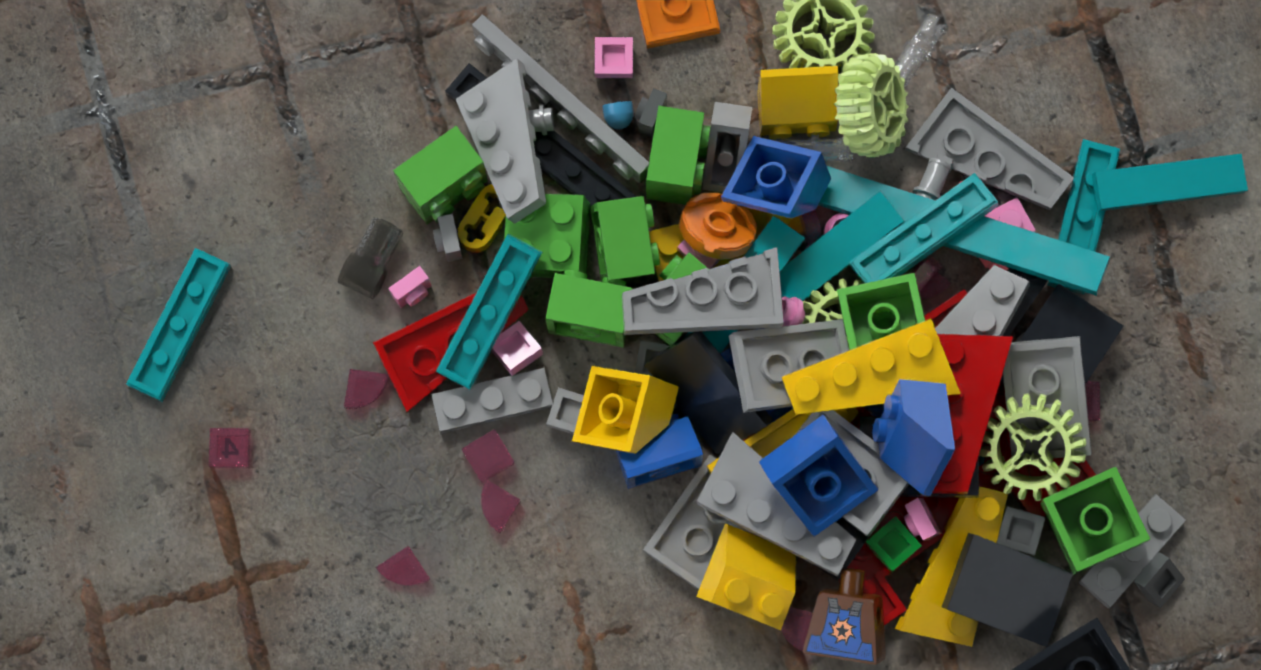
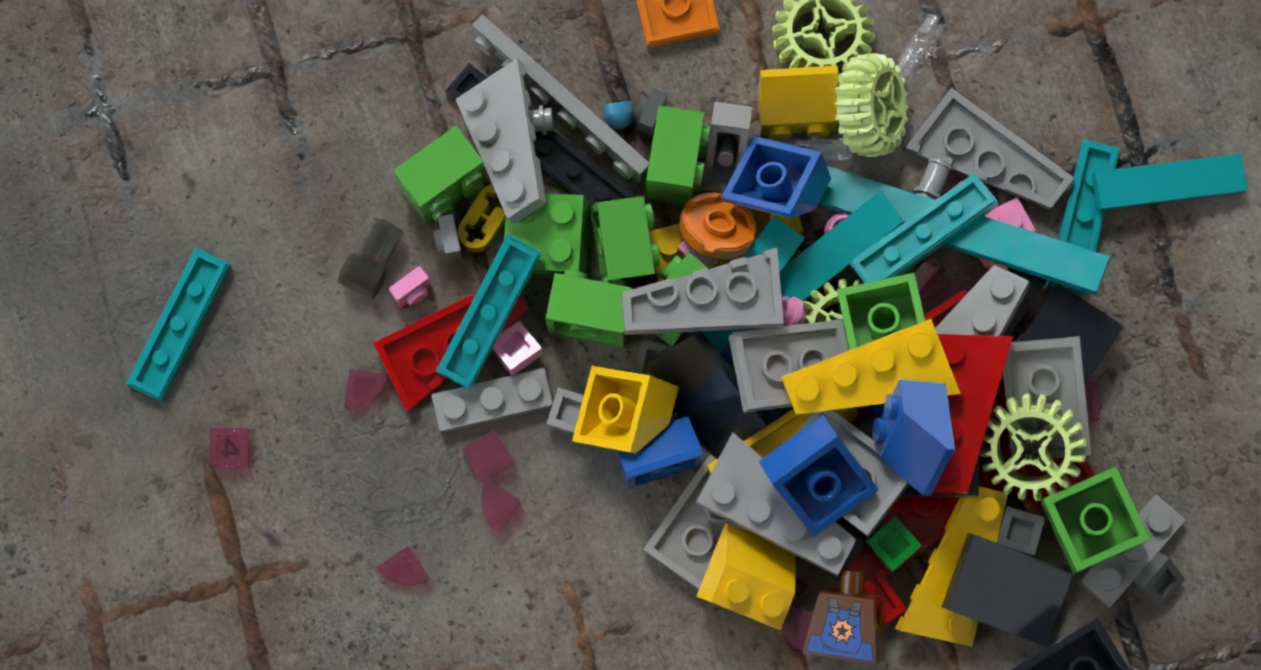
(613, 57): bright pink plate -> none
(811, 227): clear pink tile -> none
(920, 520): bright pink plate -> none

